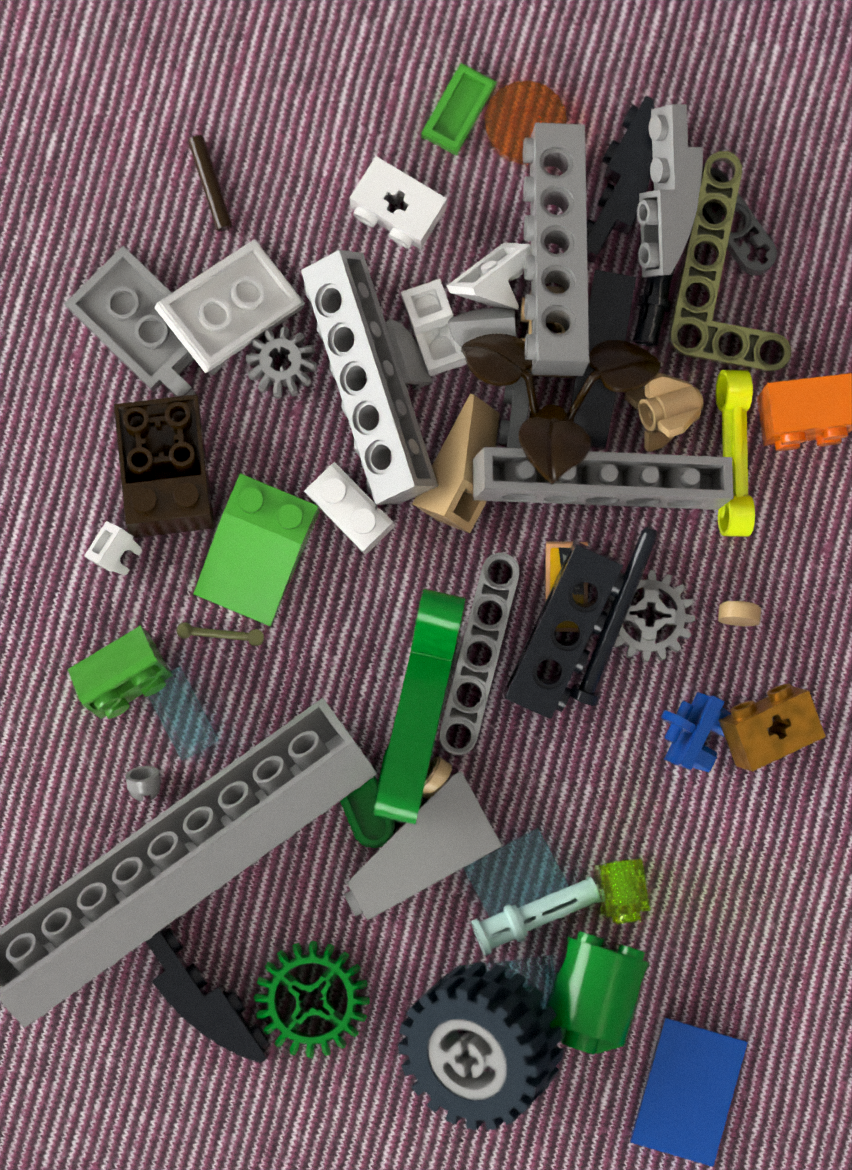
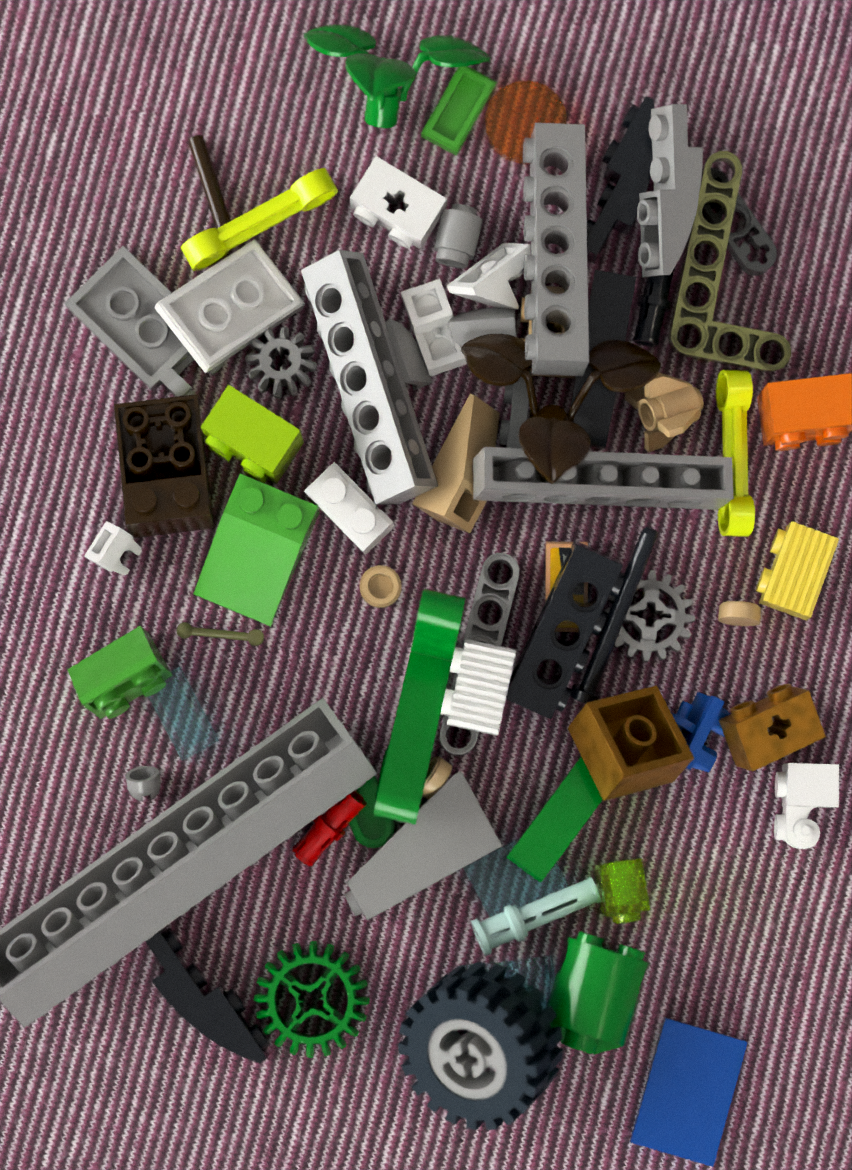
(214, 243): none -> neon yellow piece
(251, 435): none -> lime brick
(328, 828): none -> red pin
(380, 586): none -> tan tile
(382, 76): none -> green plant
(457, 236): none -> light grey brick
(480, 686): none -> white brick
(557, 823): none -> green slope
(630, 742): none -> pearl gold brick
(797, 570): none -> light yellow brick
(803, 789): none -> white brick

